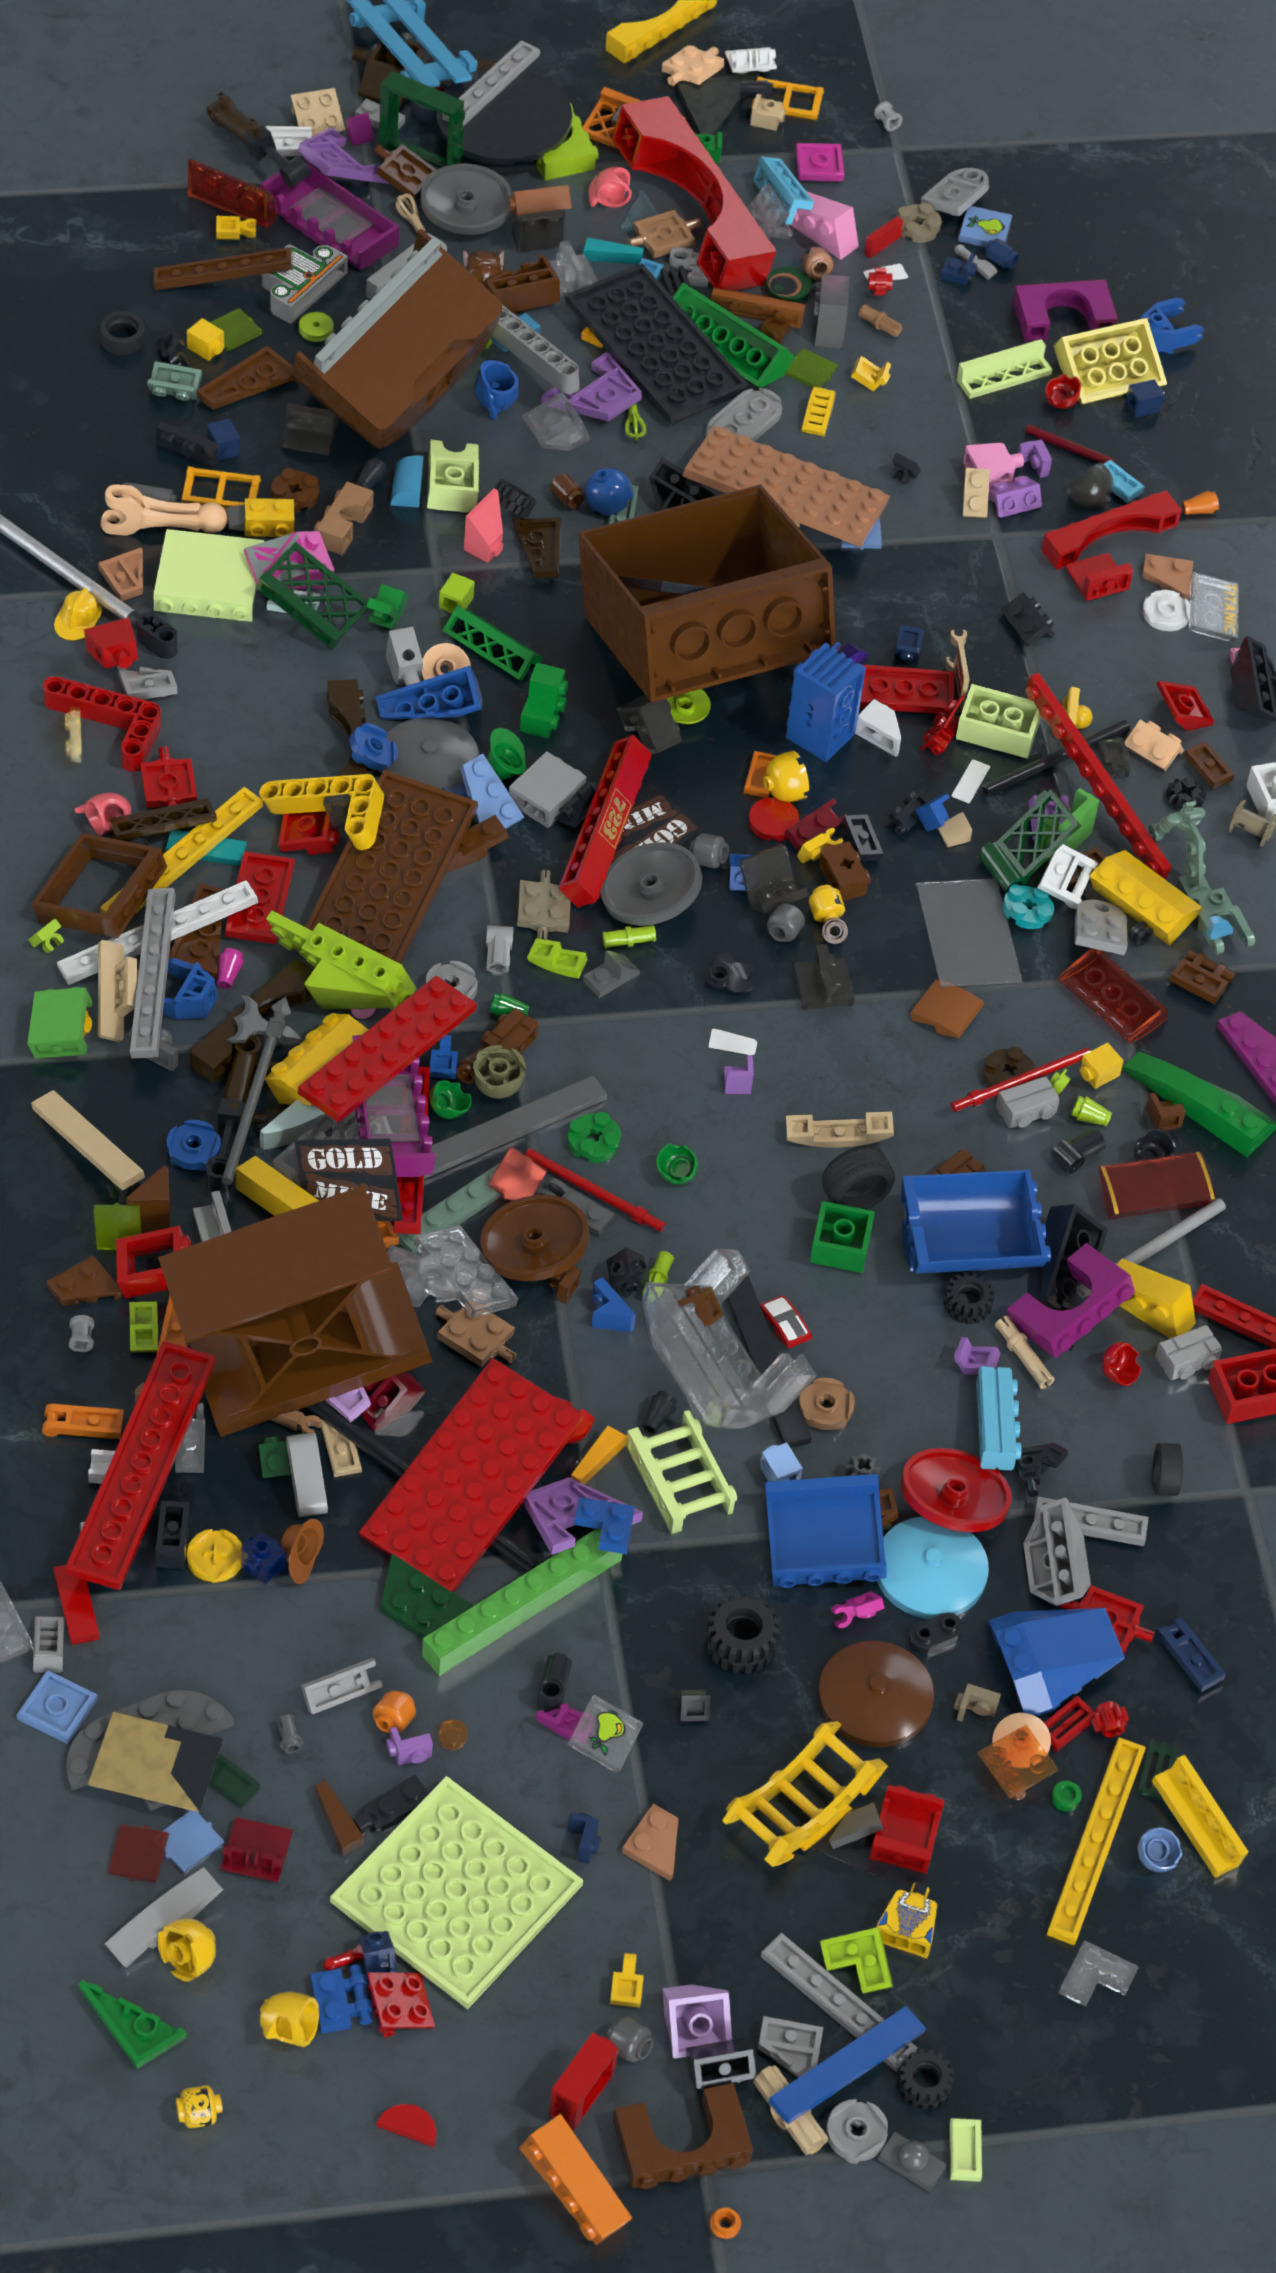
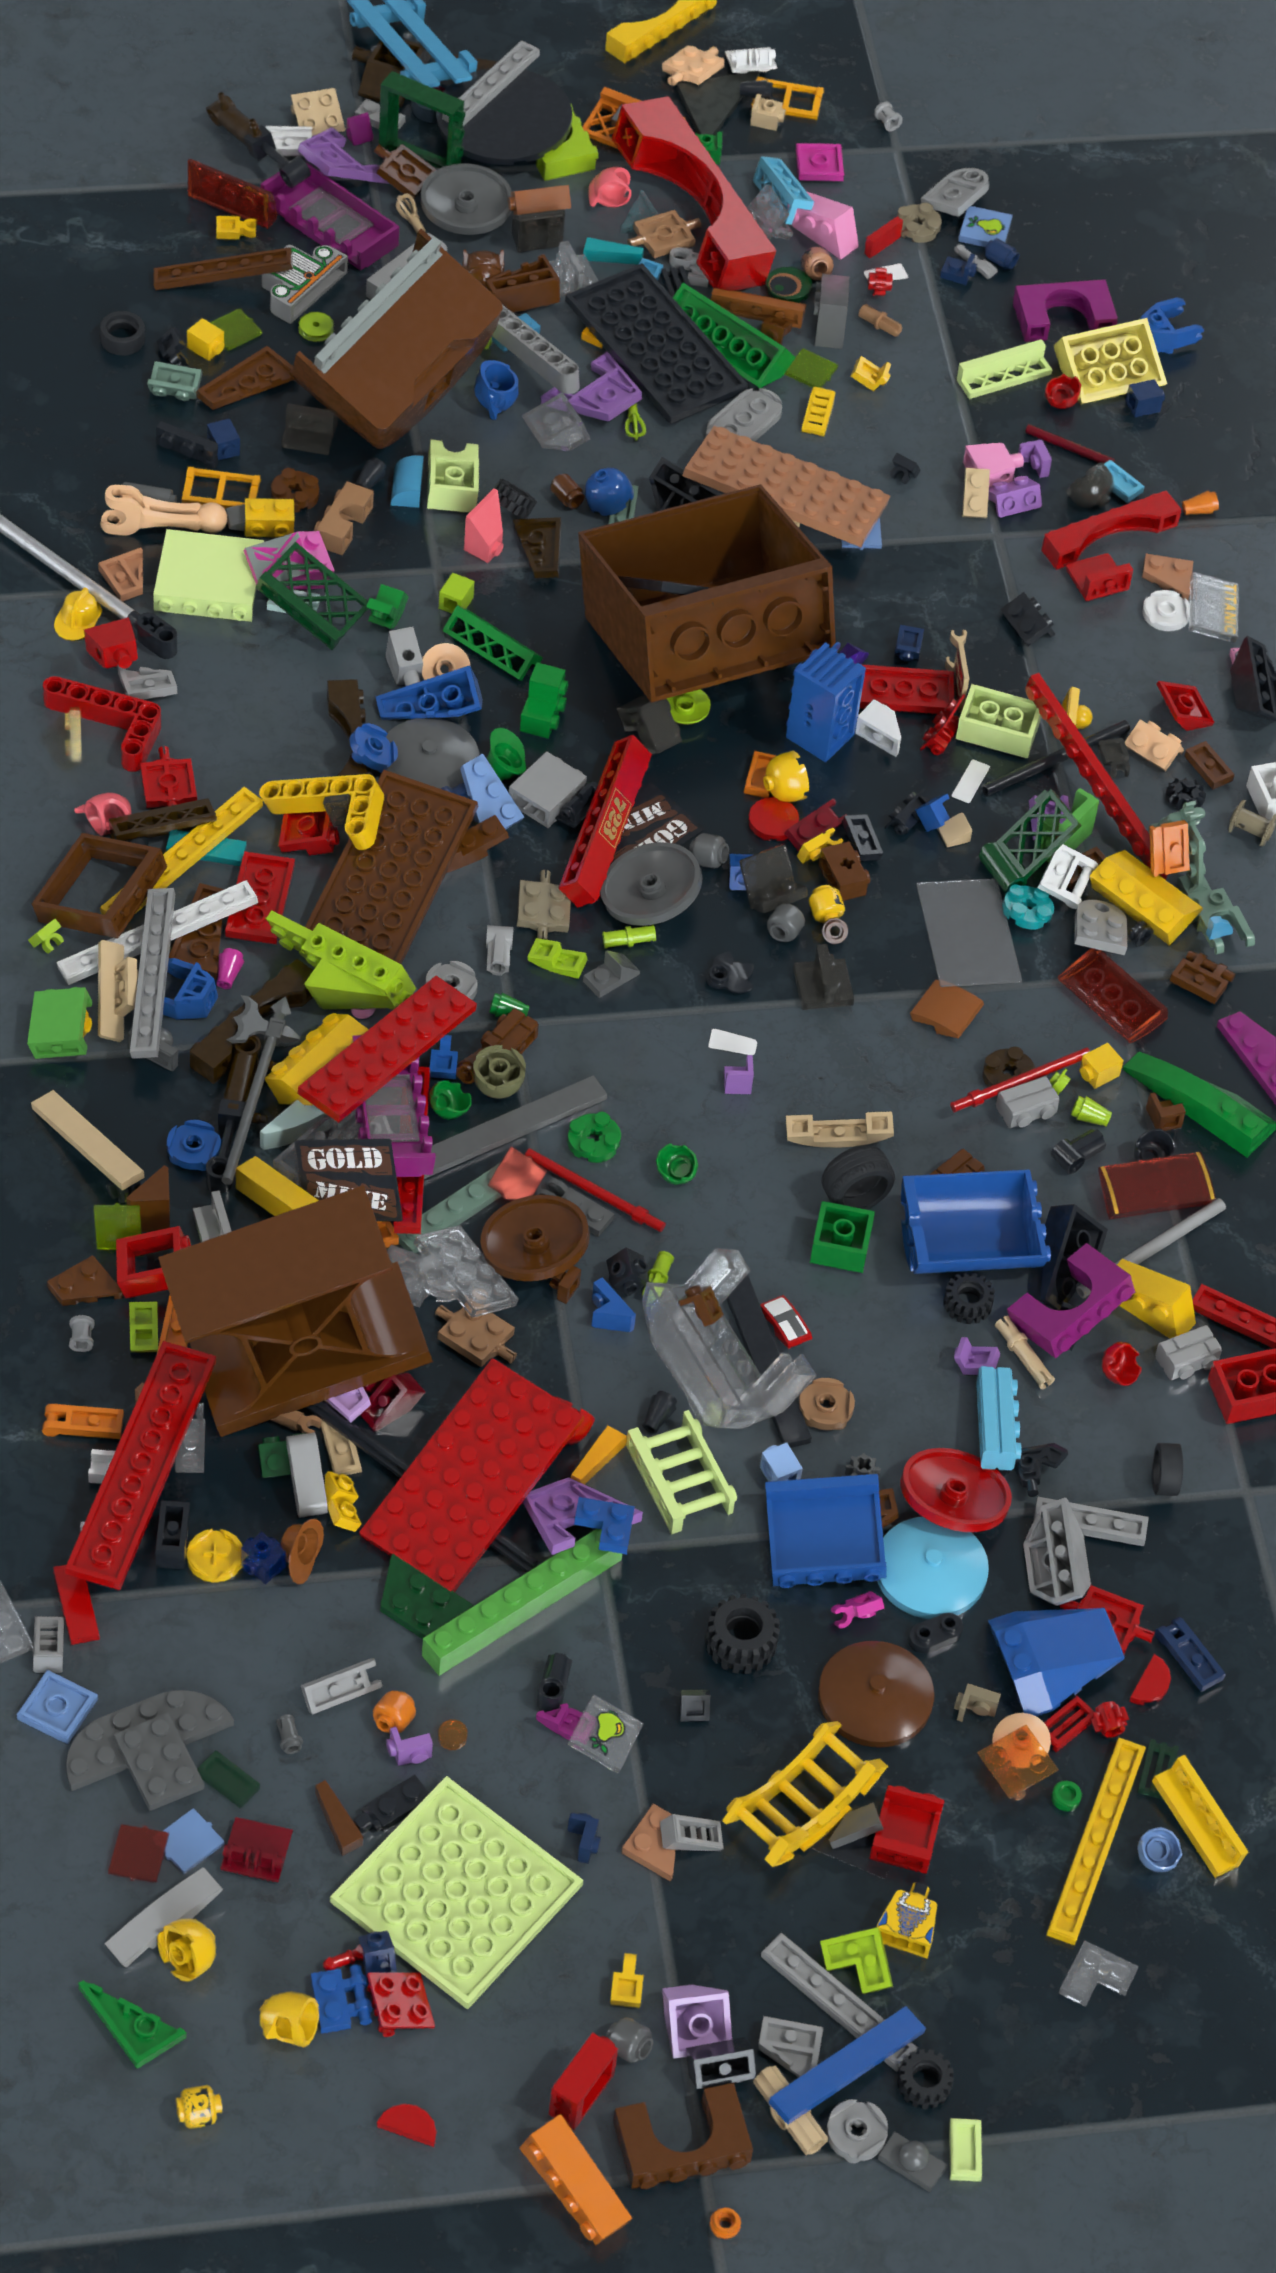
(156, 1761): pearl gold sticker -> none
(340, 1497): none -> yellow slope
(674, 1833): none -> light grey slope
(1153, 1682): none -> red tile
(1169, 848): none -> orange plate

